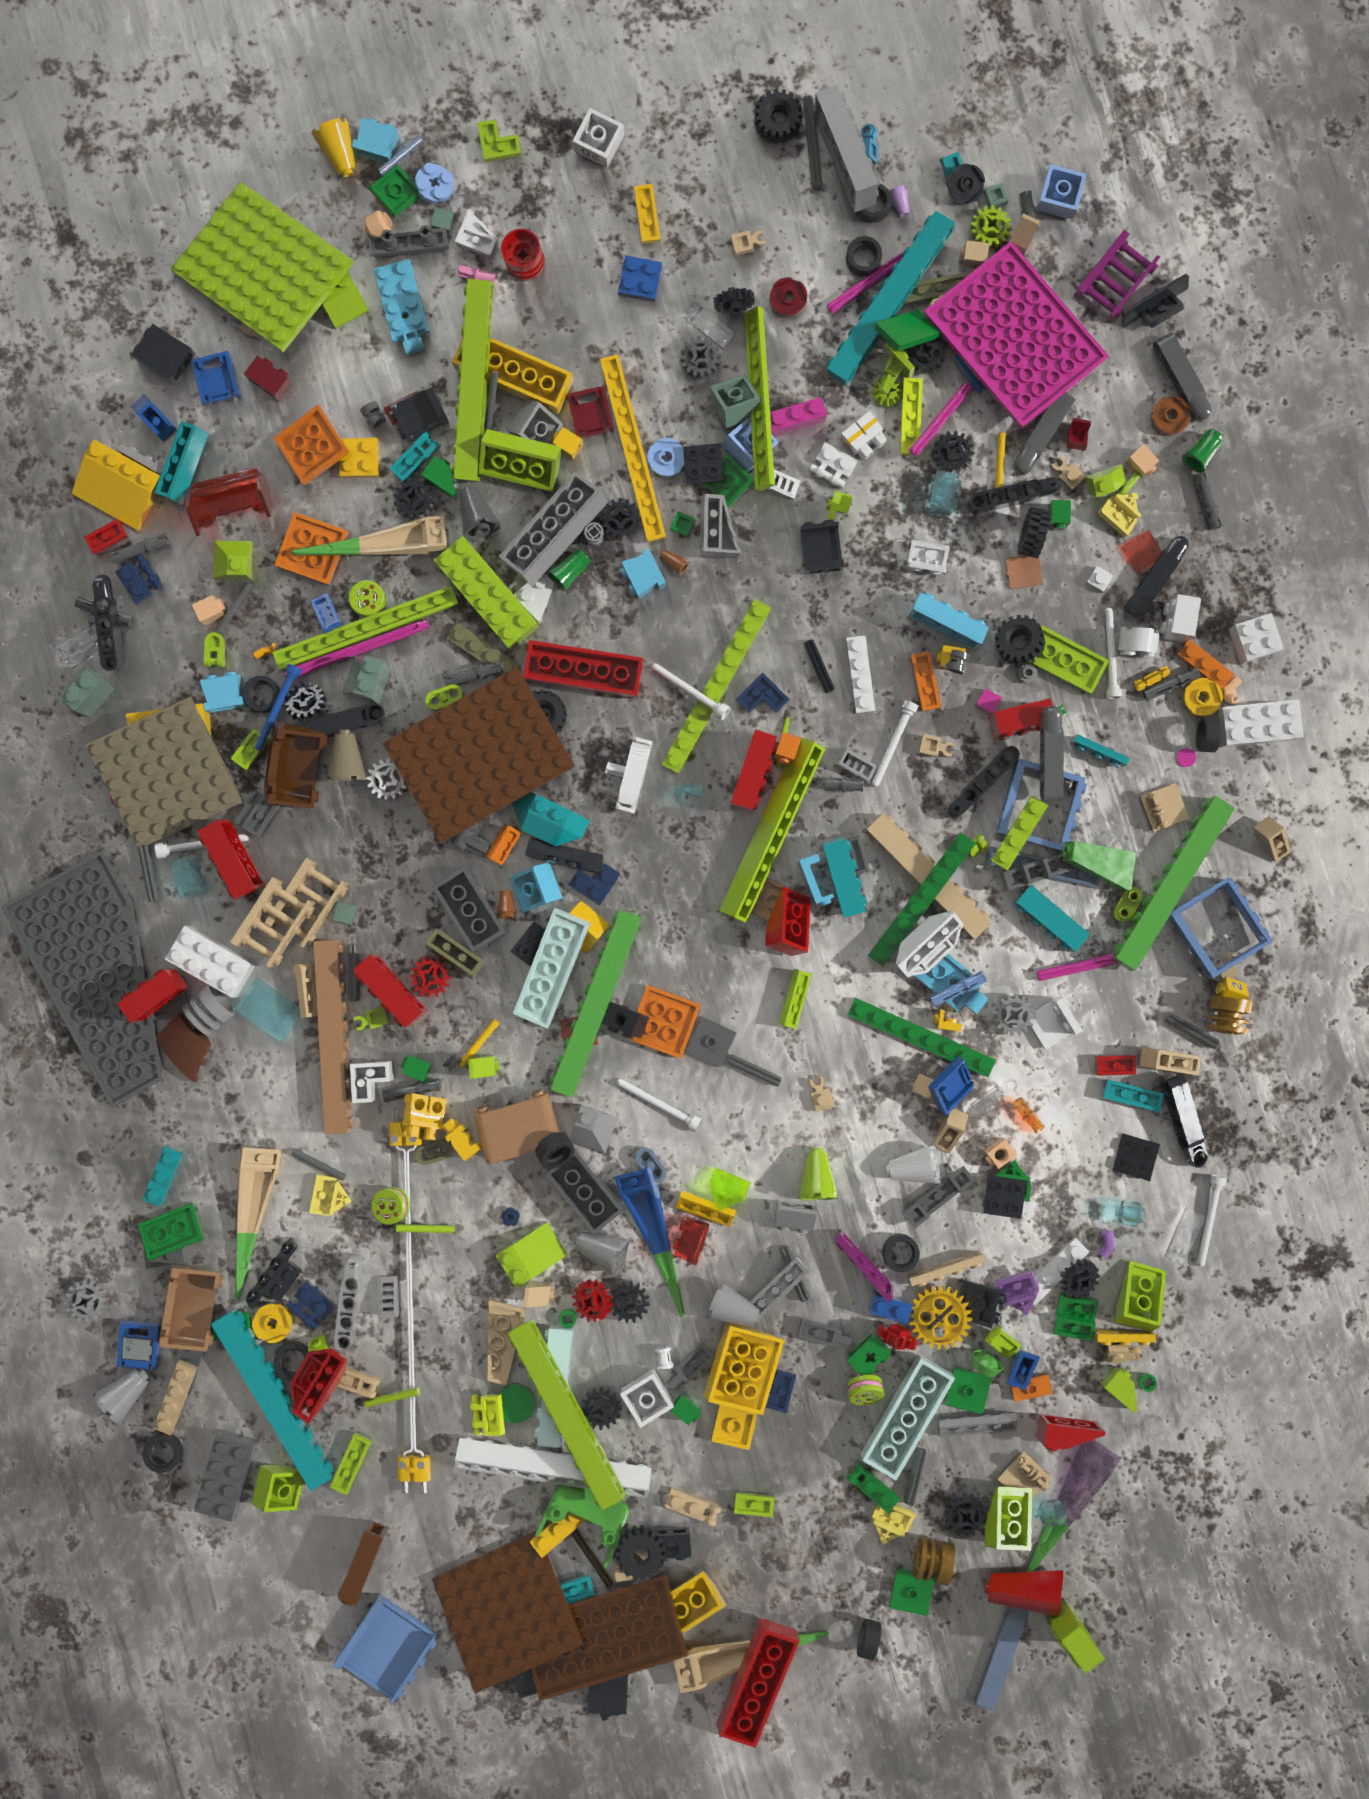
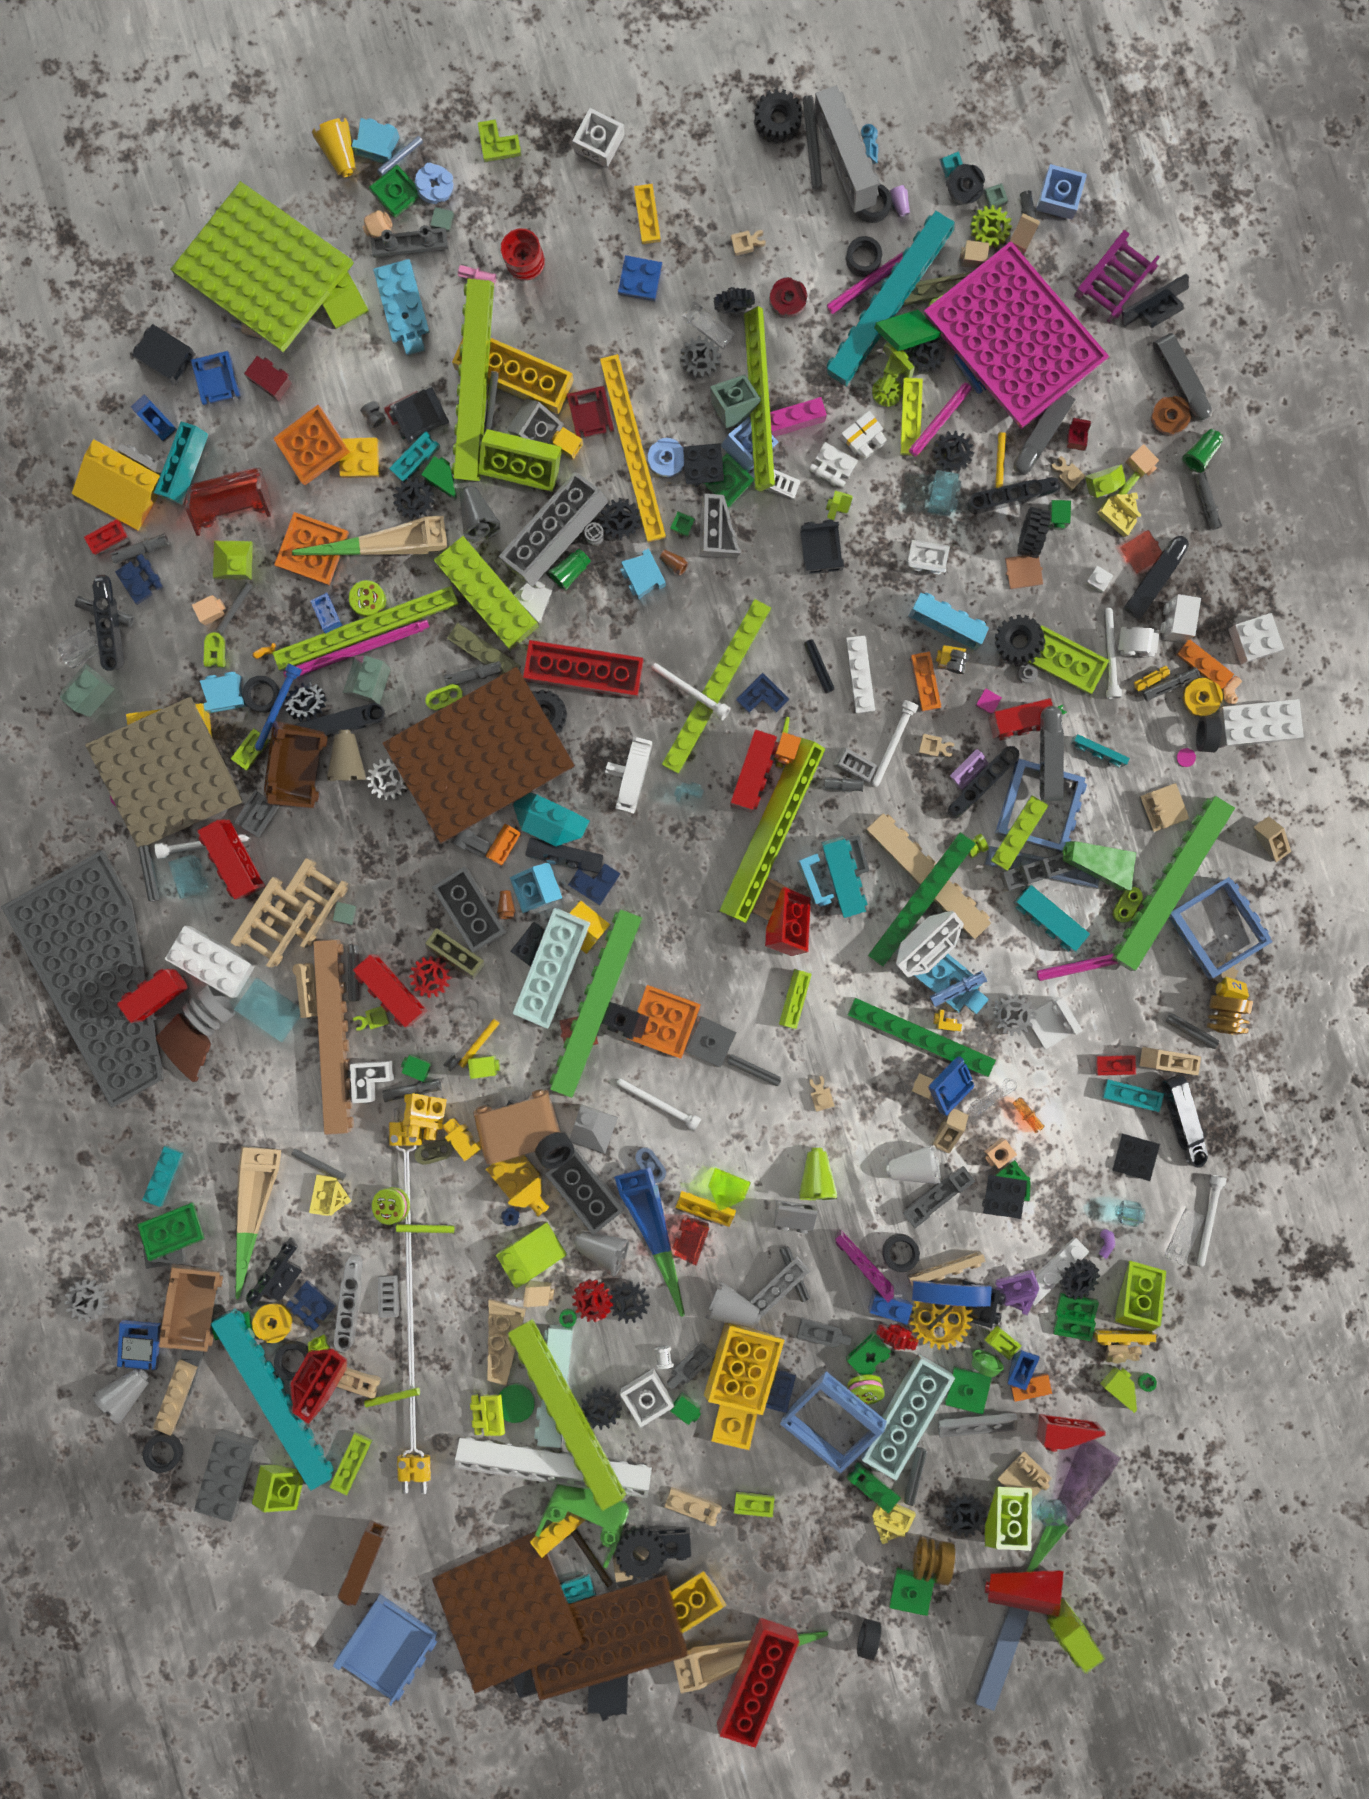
(475, 236): white wing -> none
(519, 1182): none -> yellow plate
(851, 1404): none -> medium blue window
(951, 1294): none -> blue slope
(969, 769): none -> lavender plate

